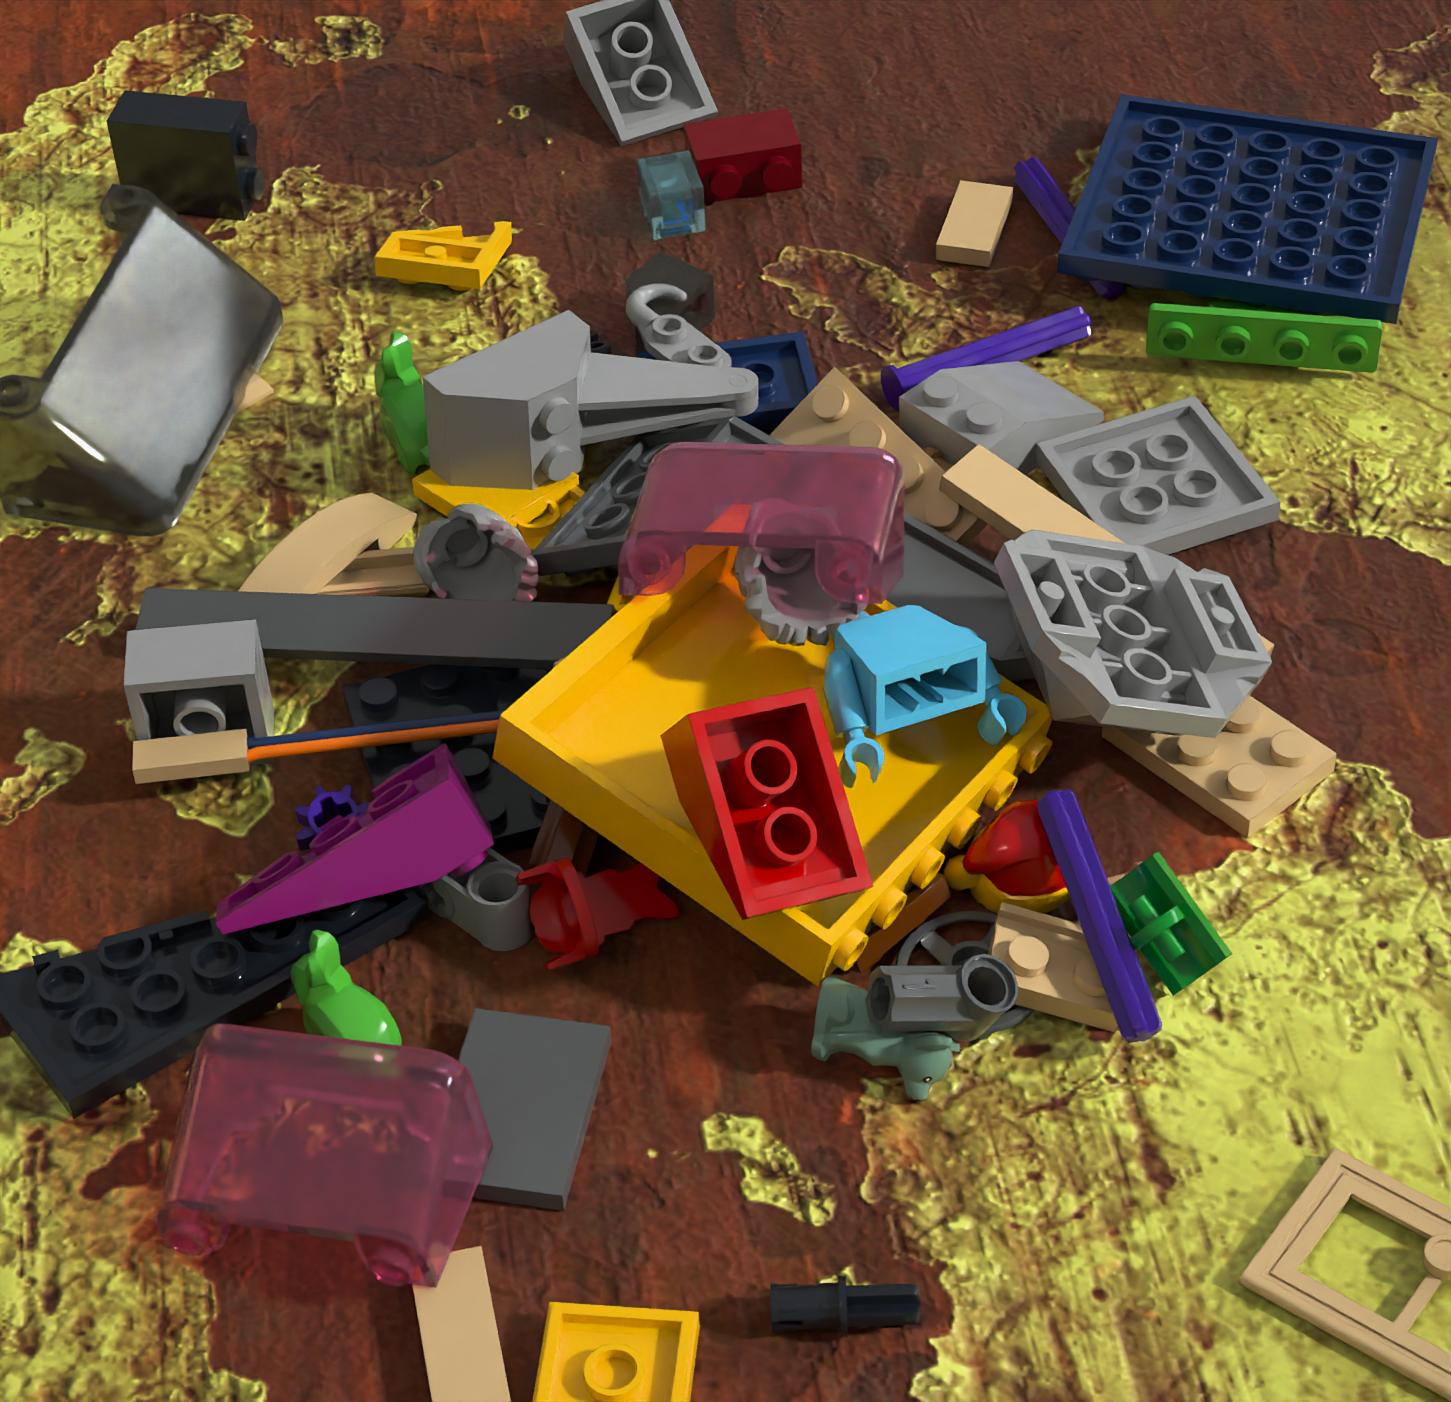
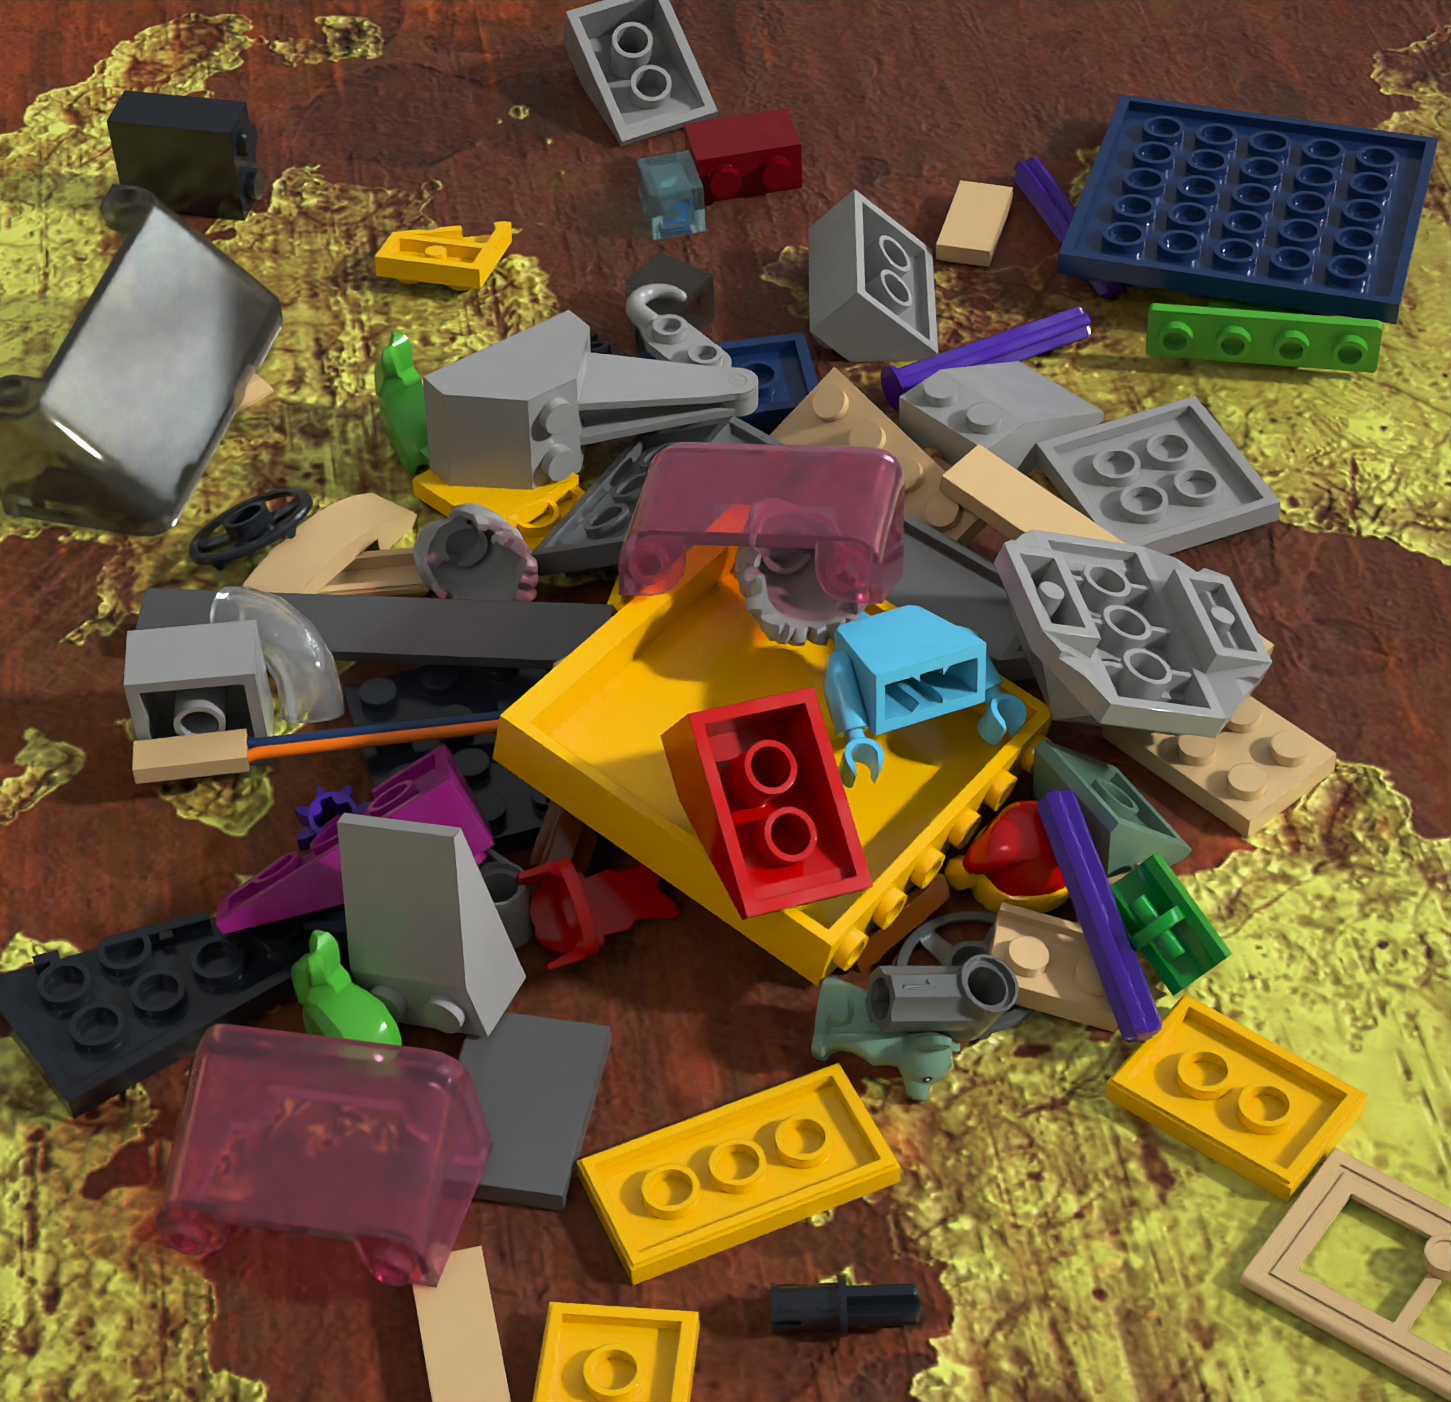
(250, 527): none -> black wheel
(291, 651): none -> clear cylinder
(424, 925): none -> light grey slope
(737, 1173): none -> yellow tile
(870, 285): none -> light grey slope
(1116, 813): none -> sand green slope
(1236, 1097): none -> yellow tile

